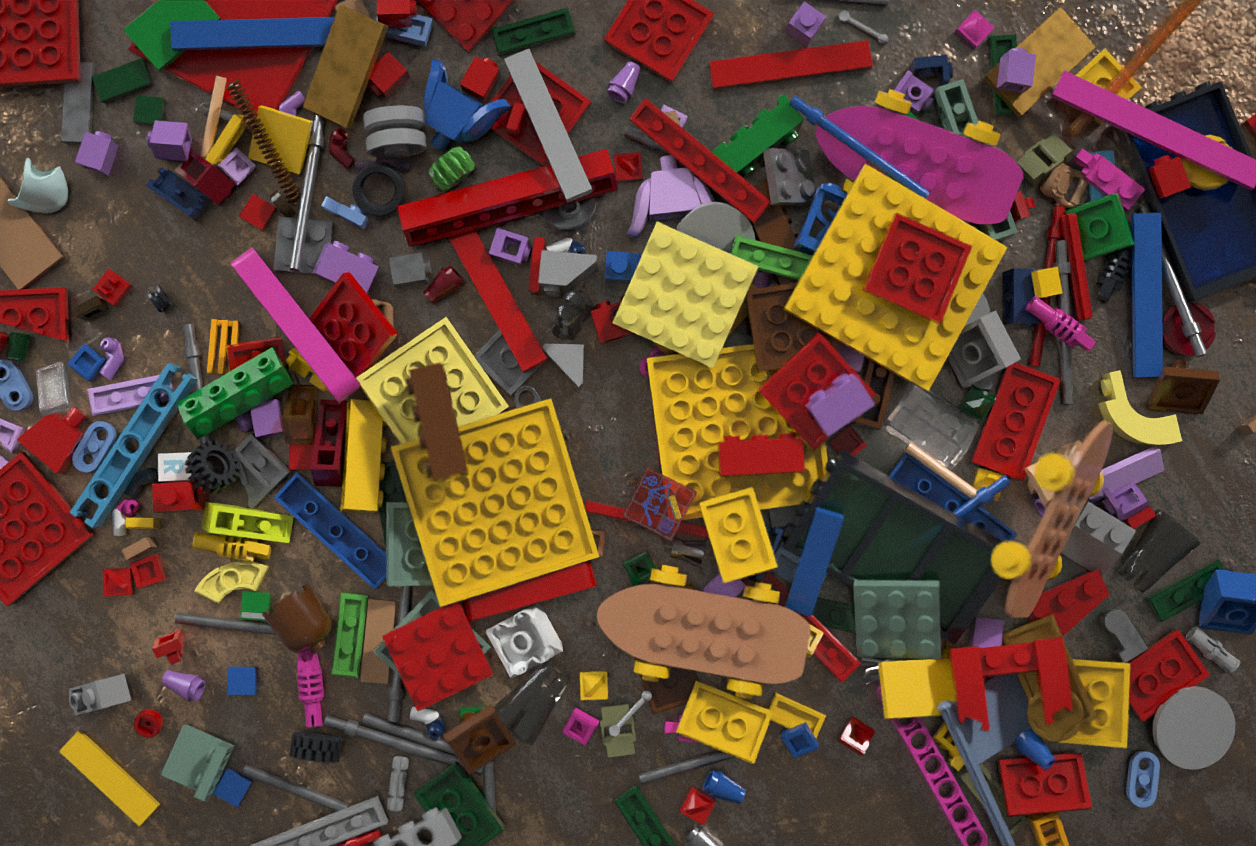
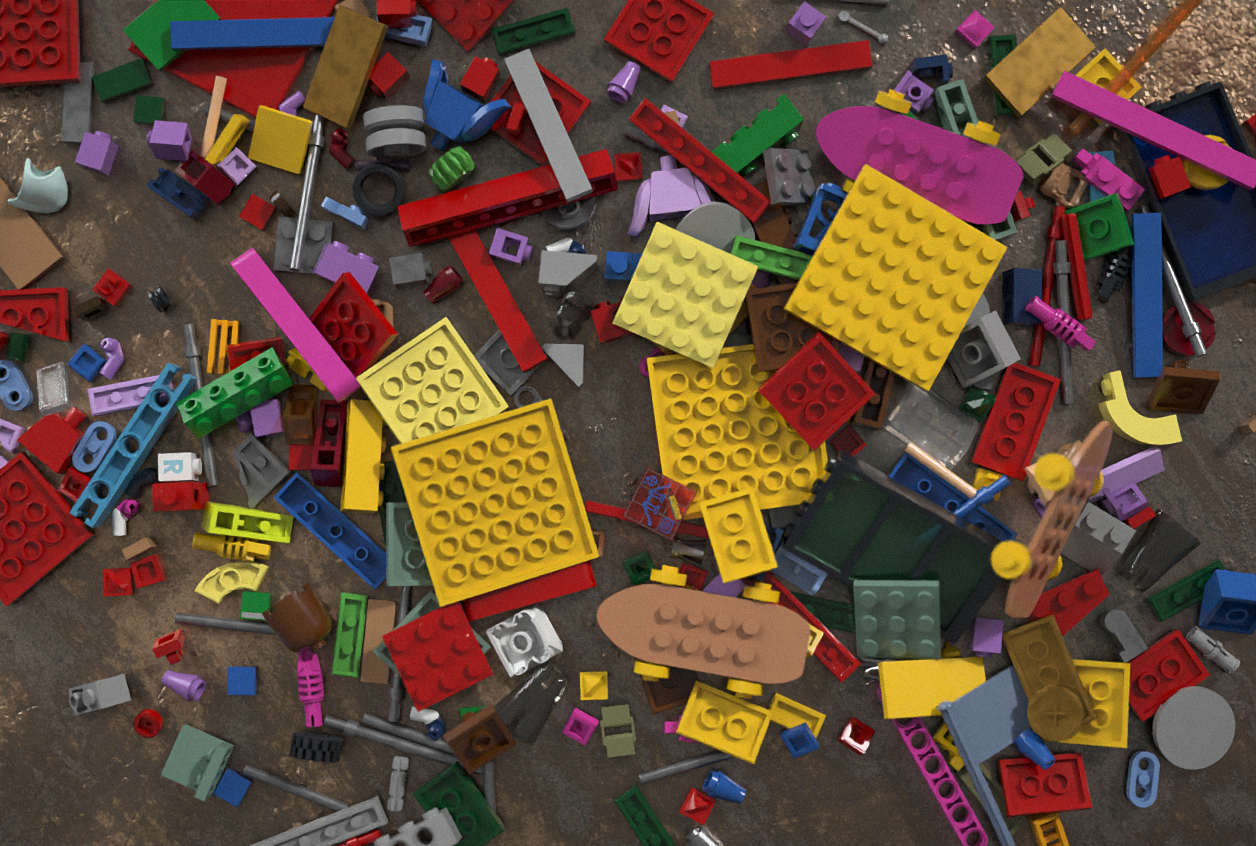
(74, 483): none -> red tile
(109, 777): yellow tile -> none
(143, 523): yellow tile -> none
(204, 475): black tyre -> none
(263, 140): reddish brown piece -> none
(438, 422): reddish brown wedge -> none
(538, 246): red tile -> none
(614, 730): light grey hinge -> none
(694, 576): none -> red tile
(760, 455): red brick -> none
(814, 561): blue tile -> none
(815, 116): blue bar -> none
(839, 403): medium lavender brick -> none
(917, 268): red plate -> none
(1016, 70): medium lavender brick -> none
(1042, 656): red wedge -> none
(1046, 282): yellow tile -> none

